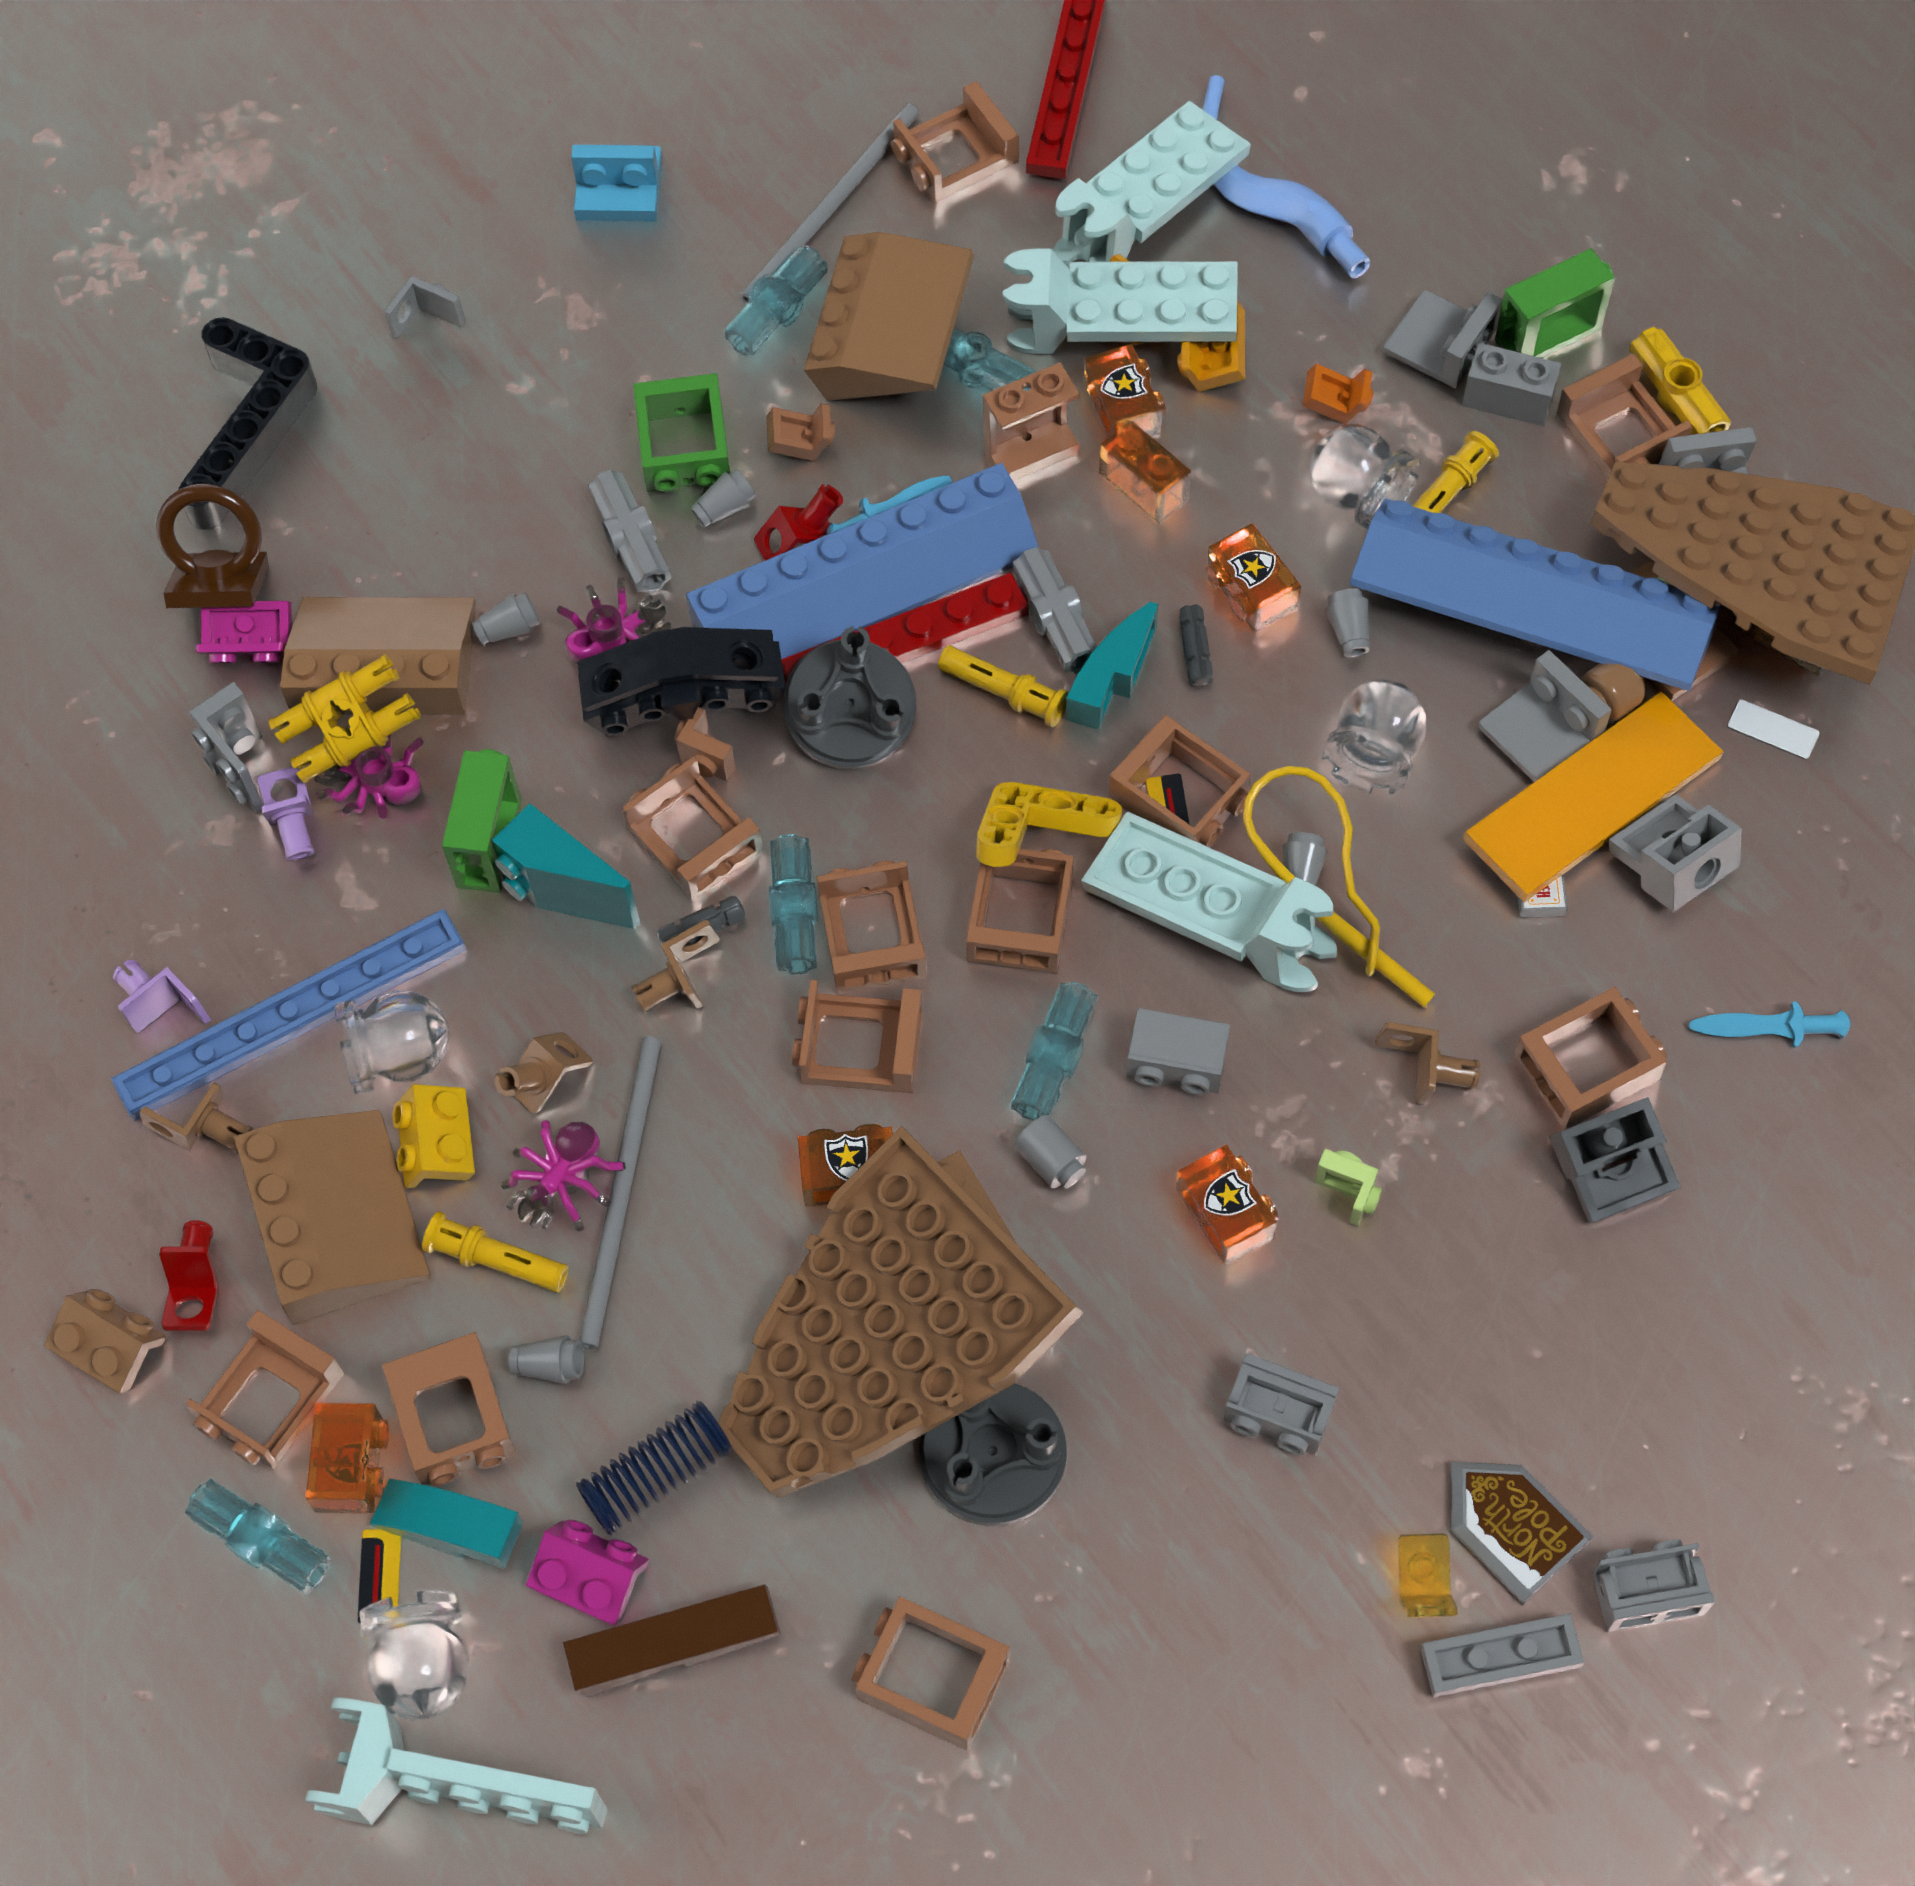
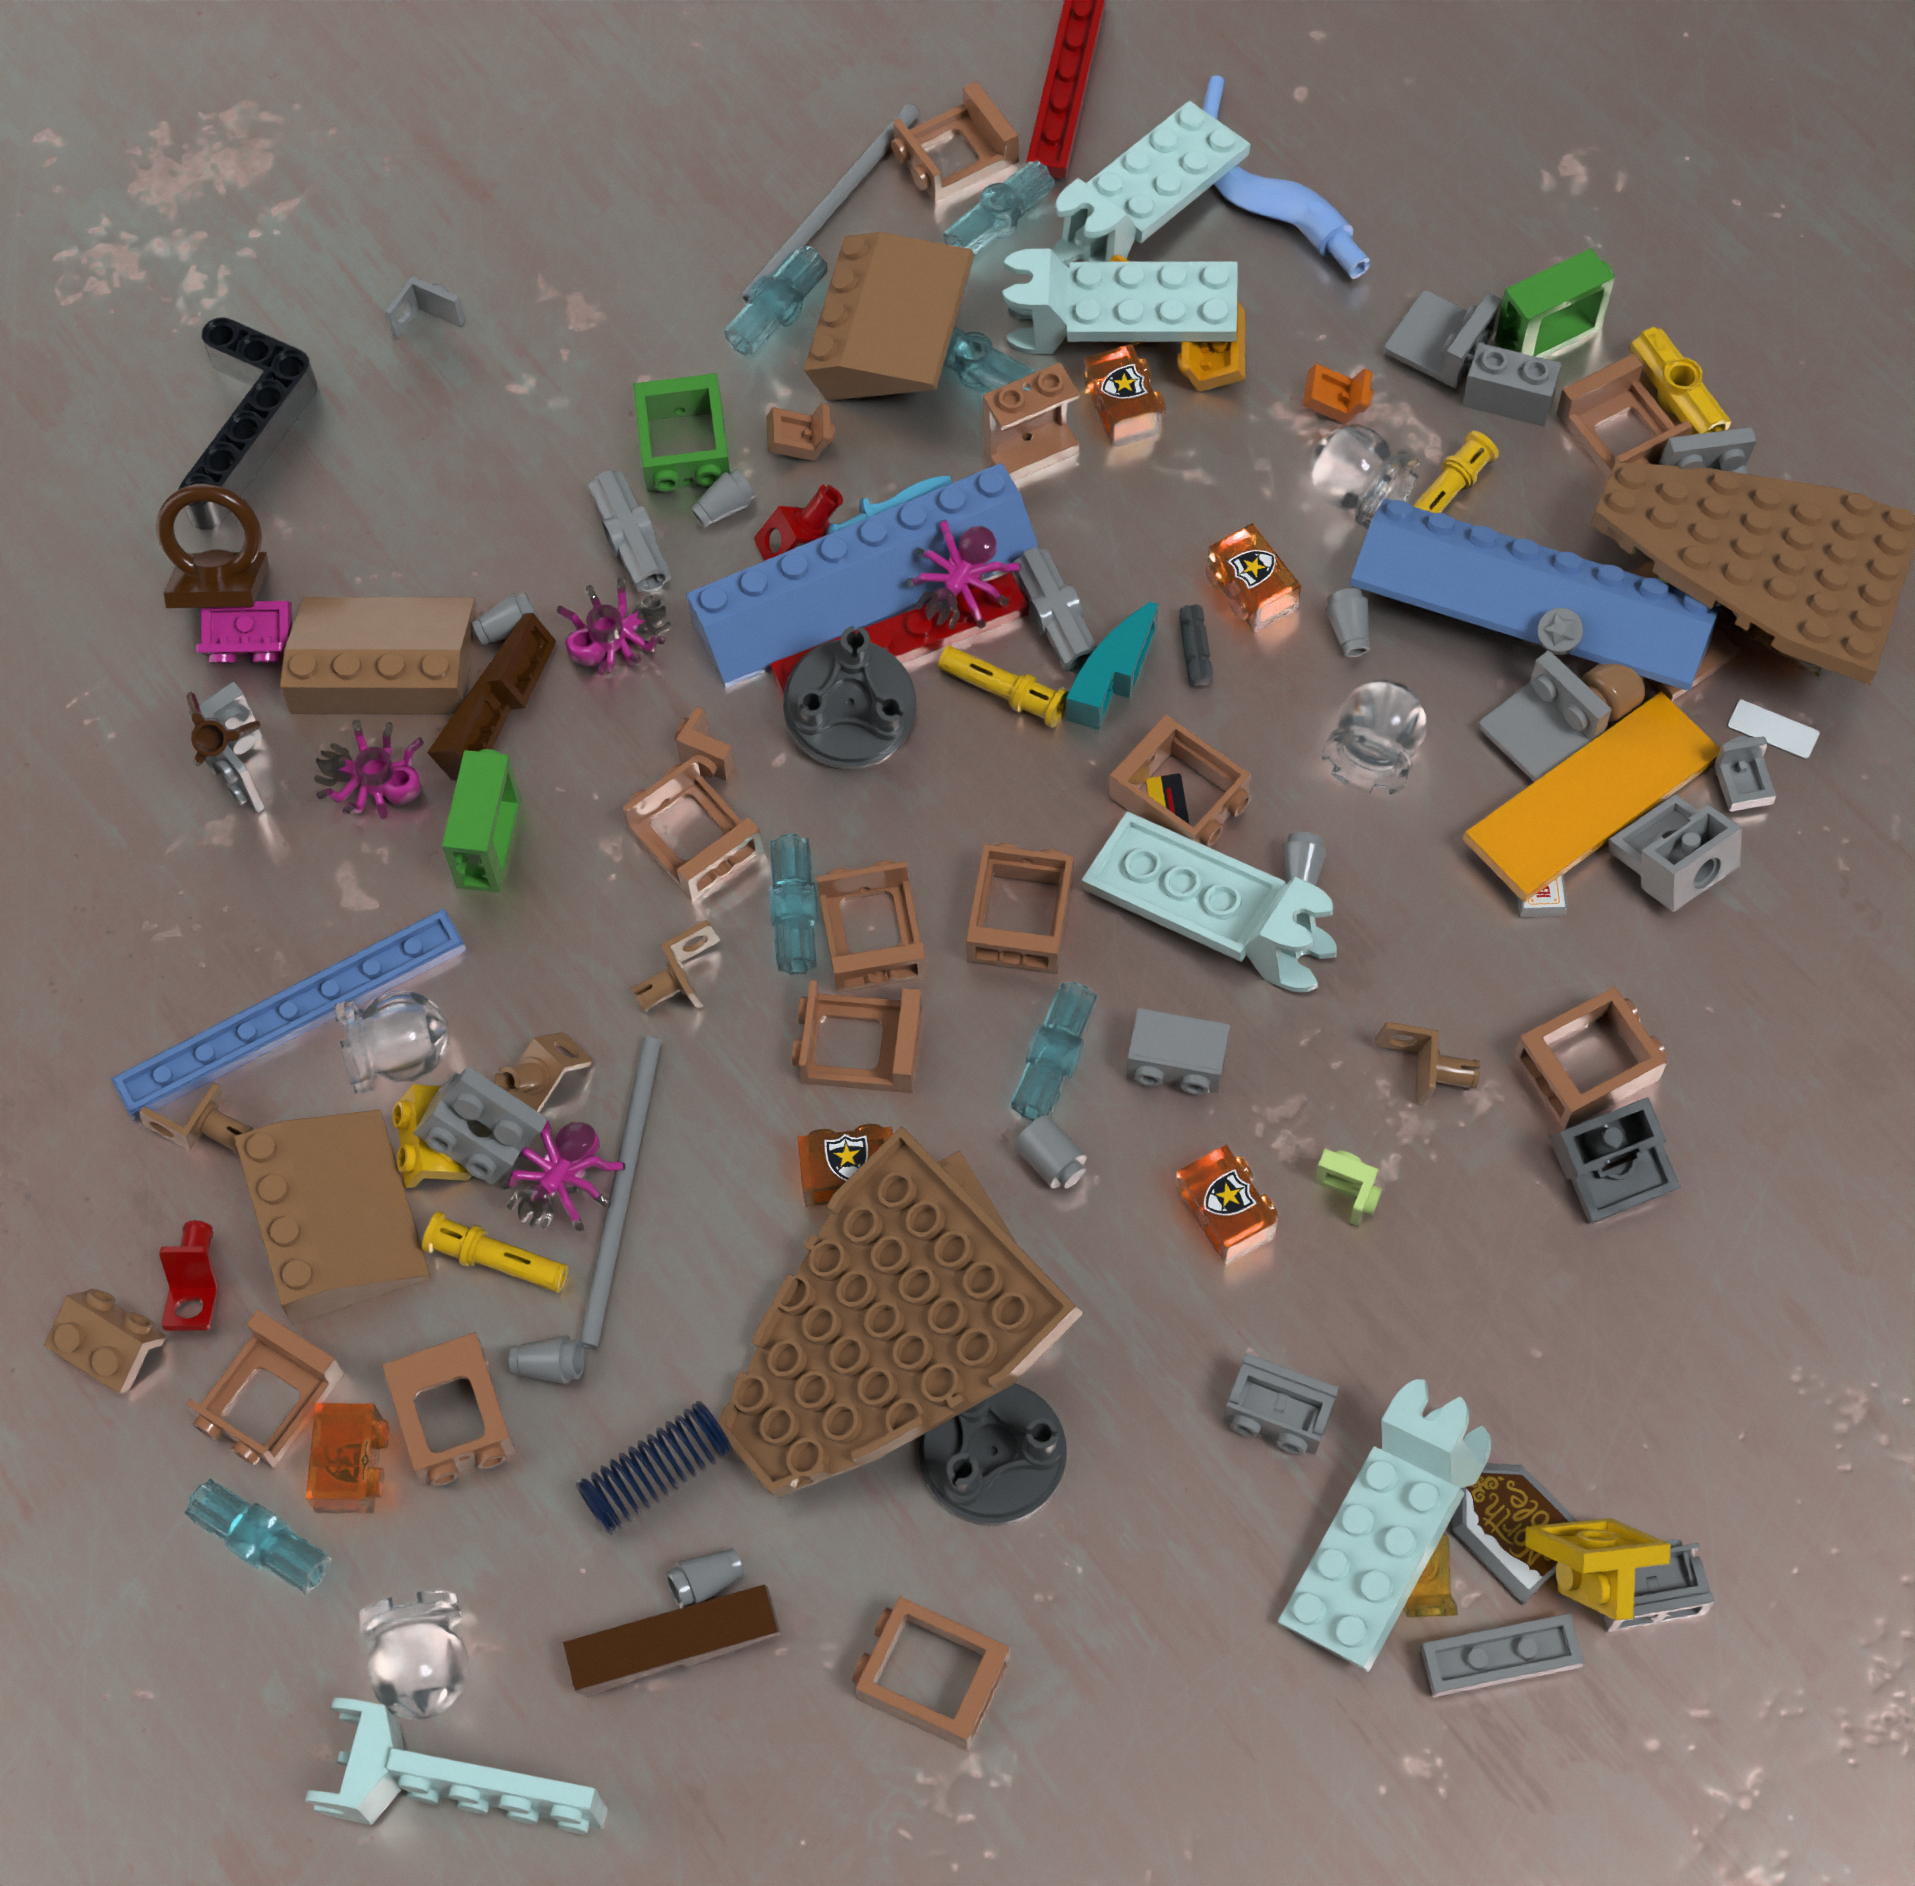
(152, 996): lavender bracket -> none
(211, 734): none -> reddish brown plant
(288, 813): lavender bracket -> none
(323, 710): yellow pin -> none
(379, 1568): sticker -> none
(448, 1521): teal slope -> none
(495, 1116): none -> light grey brick
(501, 687): none -> reddish brown slope
(560, 872): teal slope -> none
(586, 1570): dark pink bracket -> none
(616, 182): medium azure bracket -> none
(677, 674): black brick -> none
(703, 1576): none -> light grey cone
(728, 912): dark grey axle -> none
(965, 572): none -> animal
(1001, 208): none -> clear light blue piece
(1020, 804): yellow beam -> none
(1144, 471): clear orange brick -> none
(1364, 947): yellow piece -> none
(1387, 1527): none -> light aqua hinge
(1560, 631): none -> light grey tile
(1598, 1561): none -> yellow bracket
(1744, 773): none -> light grey bracket
(1789, 1024): medium azure sword -> none

